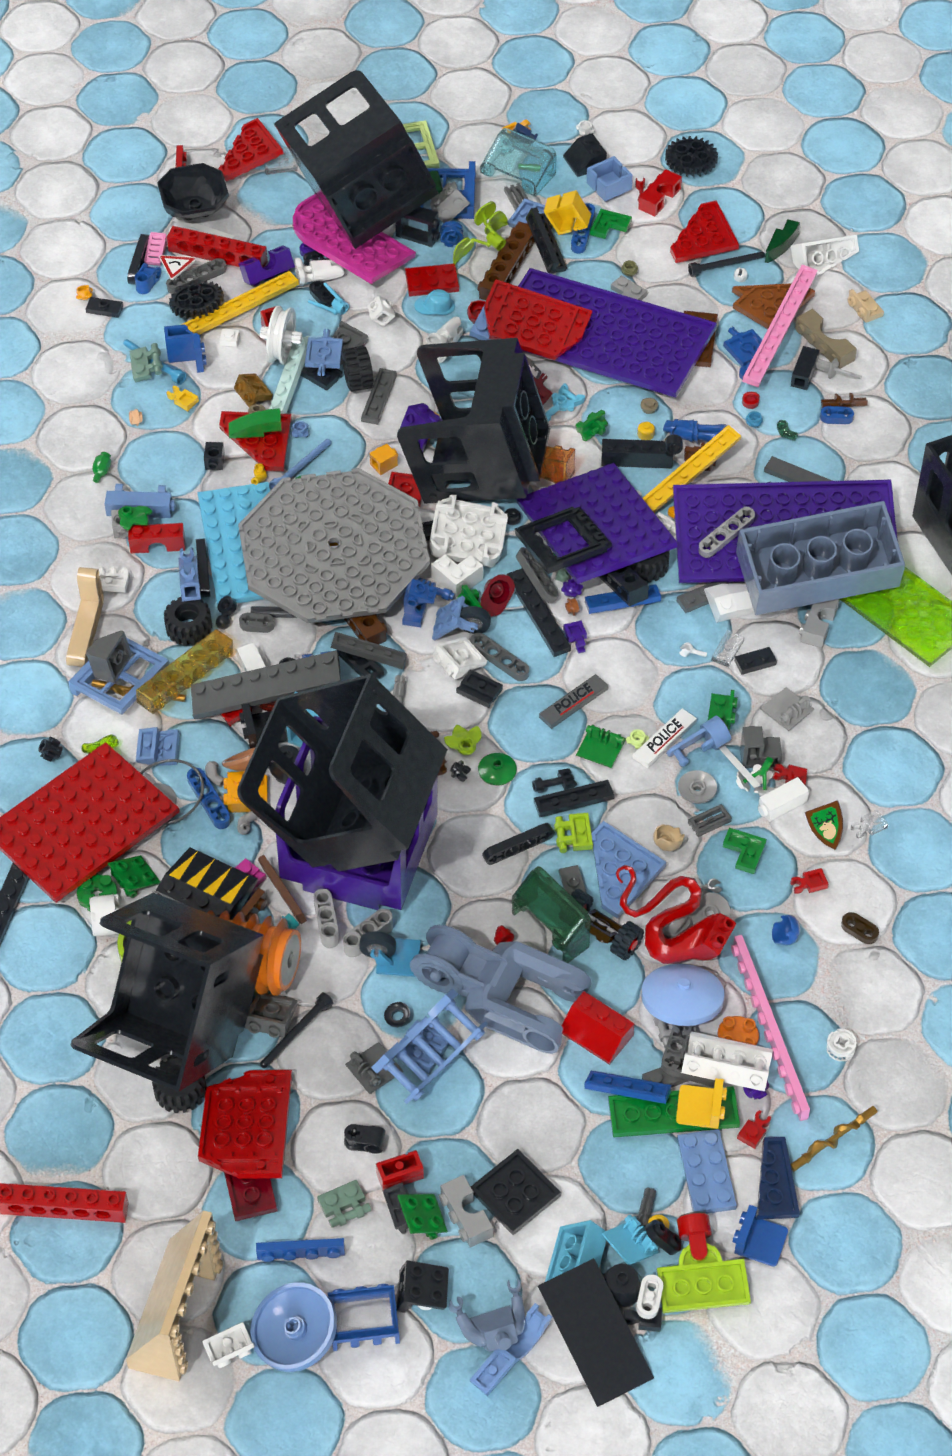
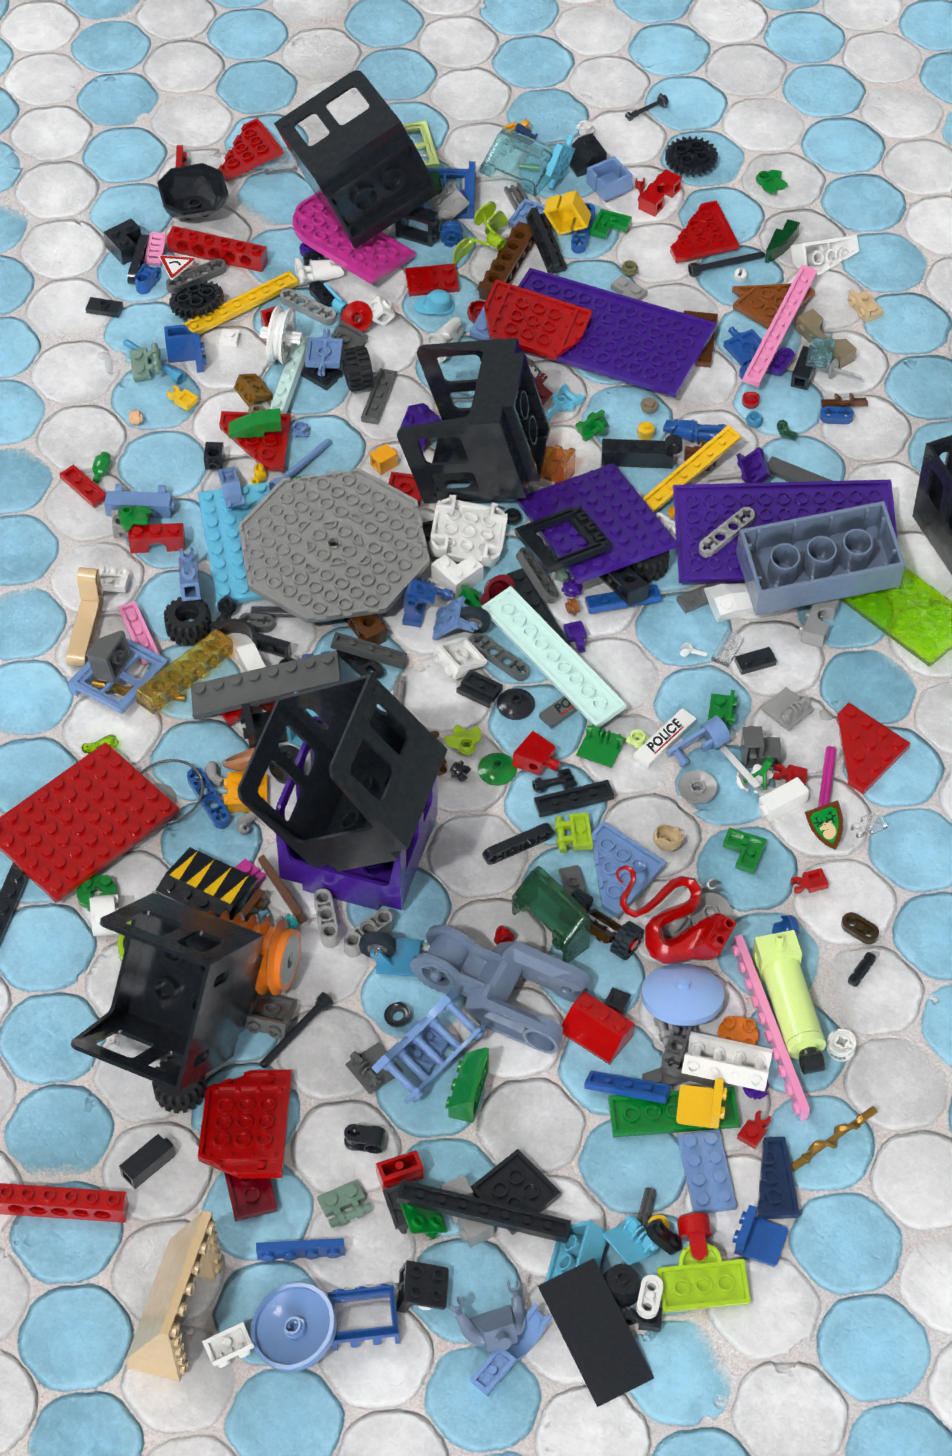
(50, 749): black gear -> none
(83, 485): none -> red plate
(84, 292): light orange plate -> none
(122, 240): none -> black brick
(133, 874): green hinge -> none
(137, 627): none -> bright pink plate
(147, 1161): none -> black brick
(157, 746): medium blue slope -> none
(203, 568): black beam -> none
(231, 487): none -> medium blue piece
(262, 642): none -> black piece
(280, 262): dark purple arch -> none
(325, 314): none -> light grey beam
(354, 311): none -> red dish
(468, 1085): none -> green slope
(483, 1211): none -> black plate
(515, 709): none -> black dish
(535, 755): none -> red torso
(554, 657): none -> light aqua plate
(560, 161): none -> medium azure plate
(618, 1000): none -> black plate
(662, 101): none -> black piece
(710, 823): dark grey tile -> none
(754, 466): none -> dark purple bracket
(771, 181): none -> green plate
(778, 965): none -> yellowish green piece
(781, 361): none -> dark purple plate
(819, 351): none -> clear light blue bracket
(827, 776): none -> dark pink axle
(861, 969): none -> black axle
(867, 747): none -> red plate

